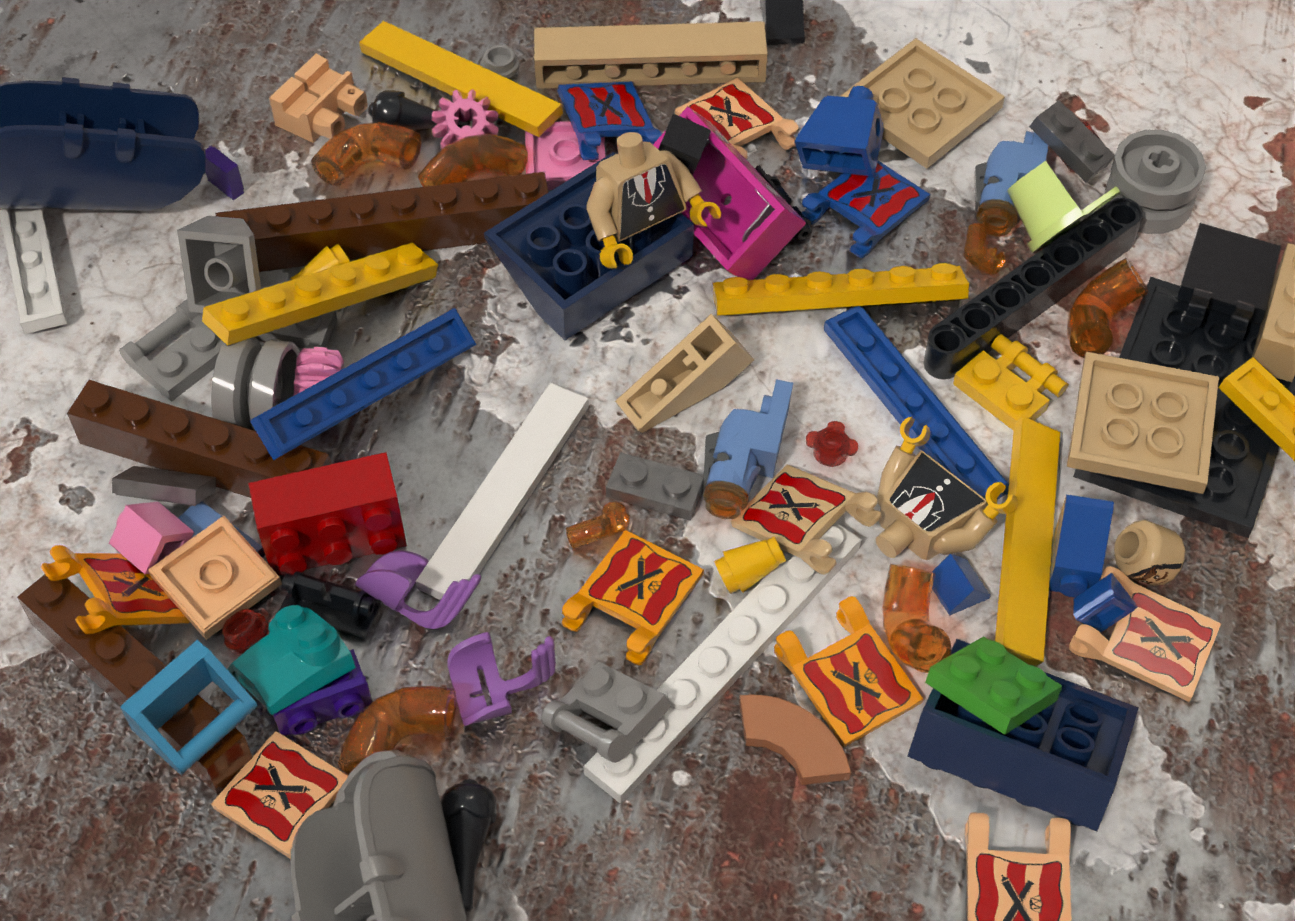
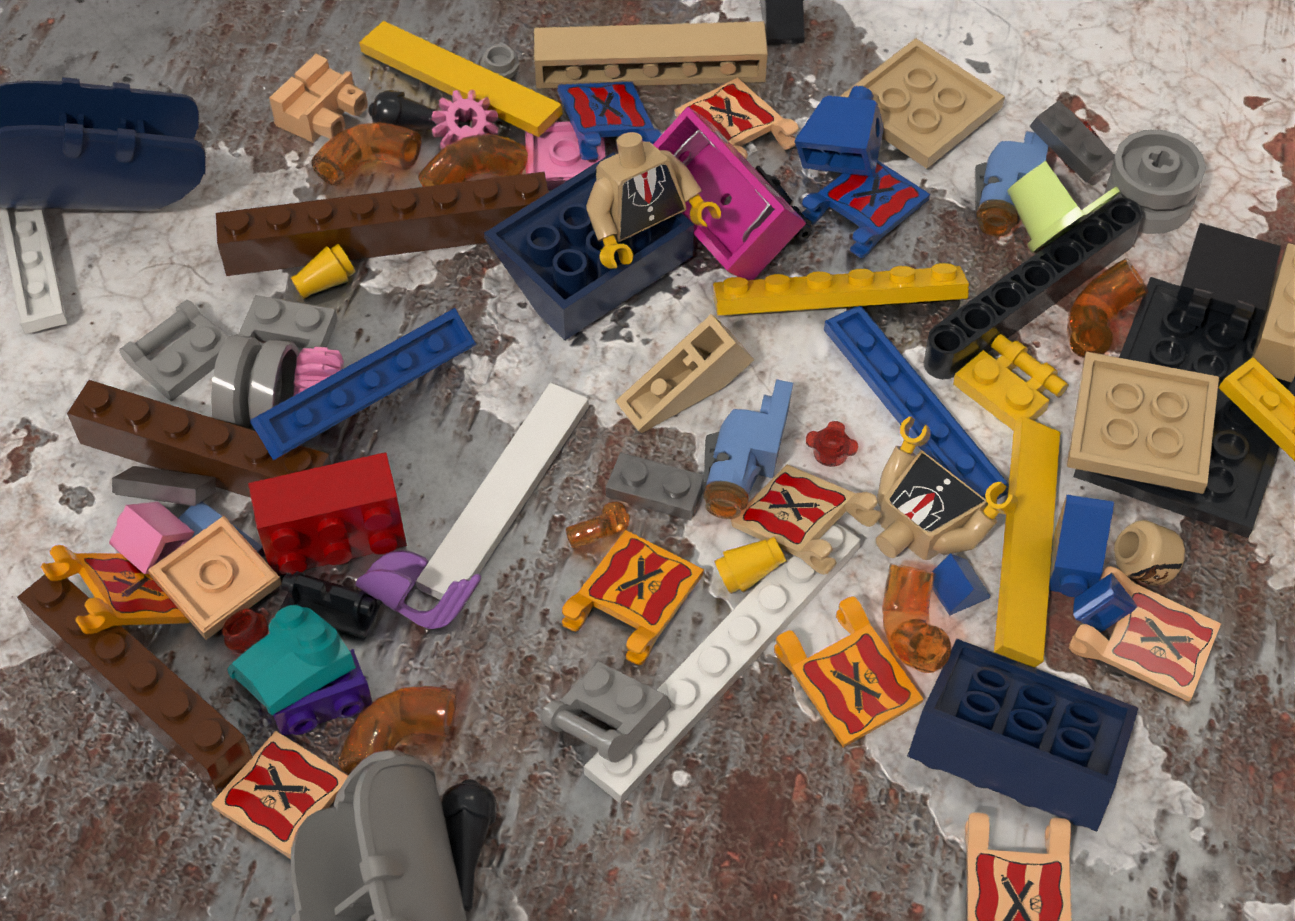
(172, 691): dark azure tile -> none
(217, 260): light grey slope -> none
(223, 173): dark purple tile -> none
(318, 293): yellow plate -> none
(478, 654): medium lavender helmet -> none
(685, 141): black panel -> none
(795, 736): nougat tile -> none
(978, 255): clear orange arm -> none
(993, 684): bright green plate -> none

